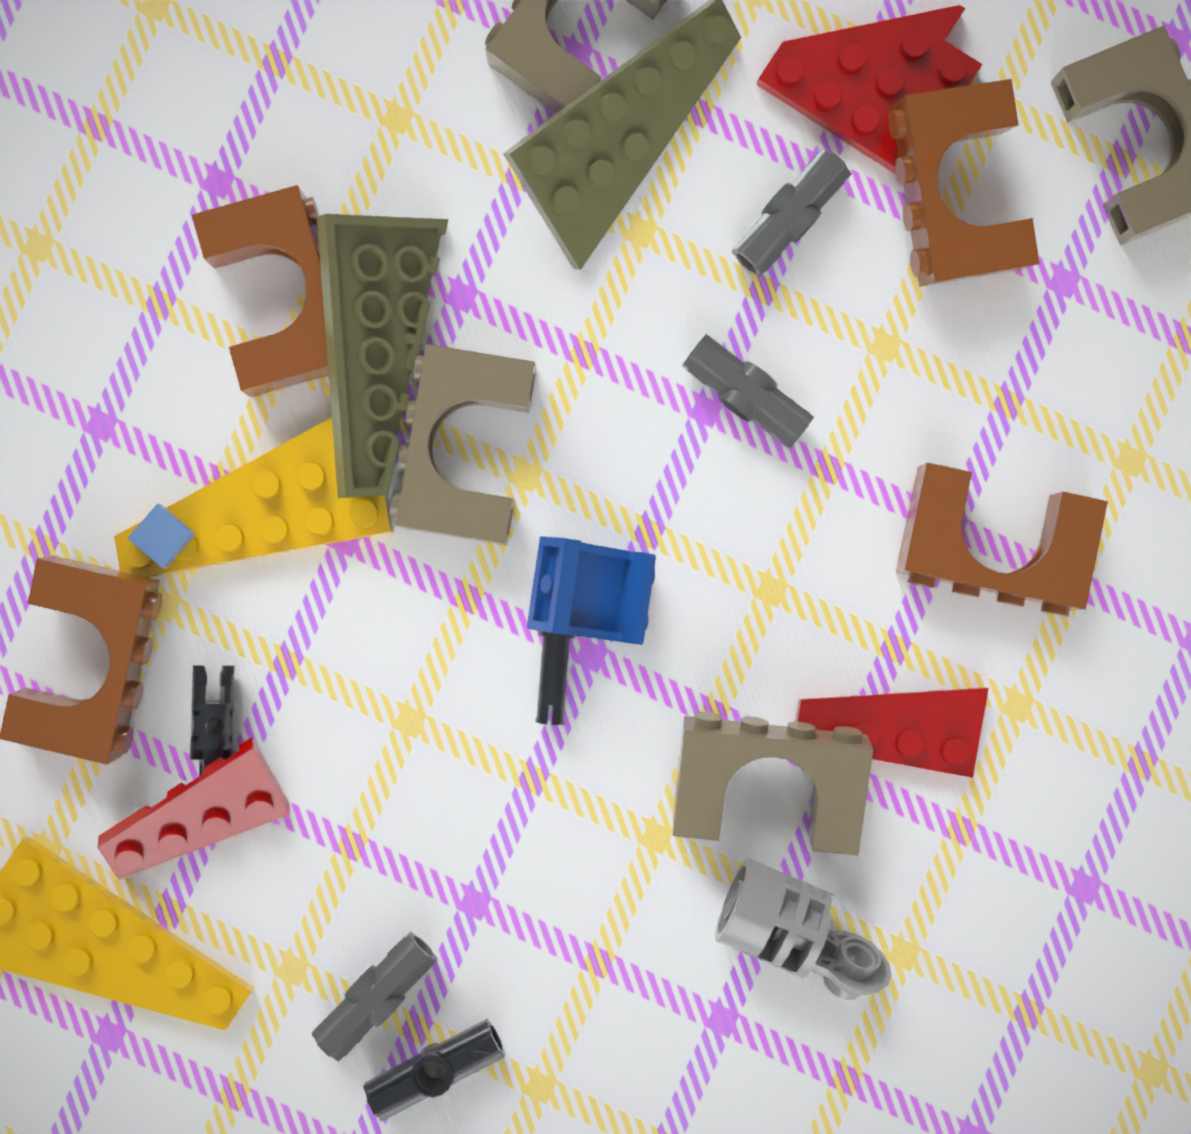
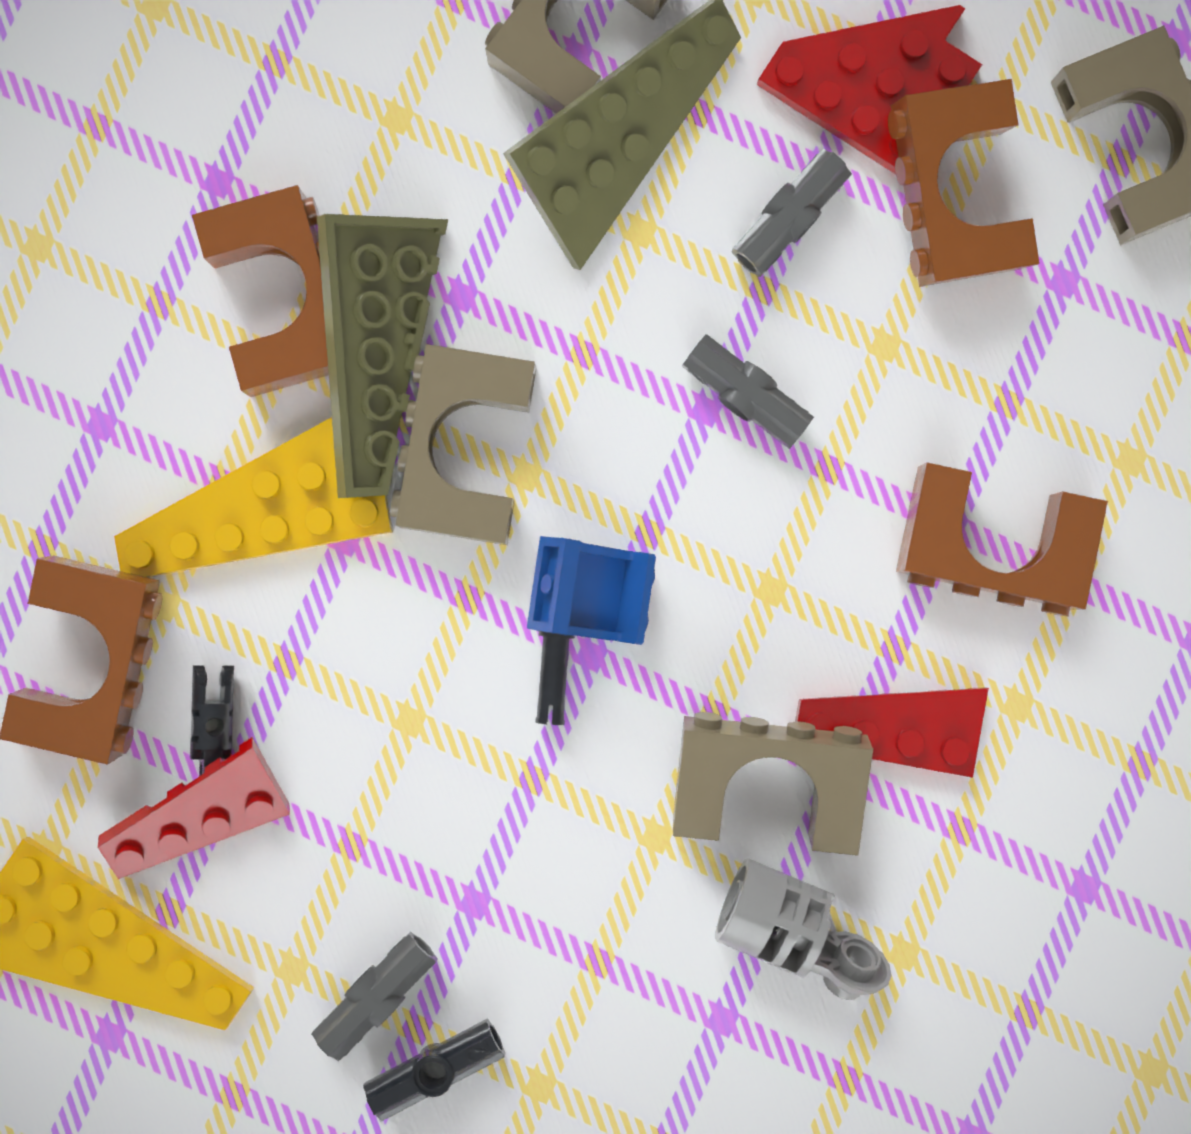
(161, 536): medium blue tile -> none

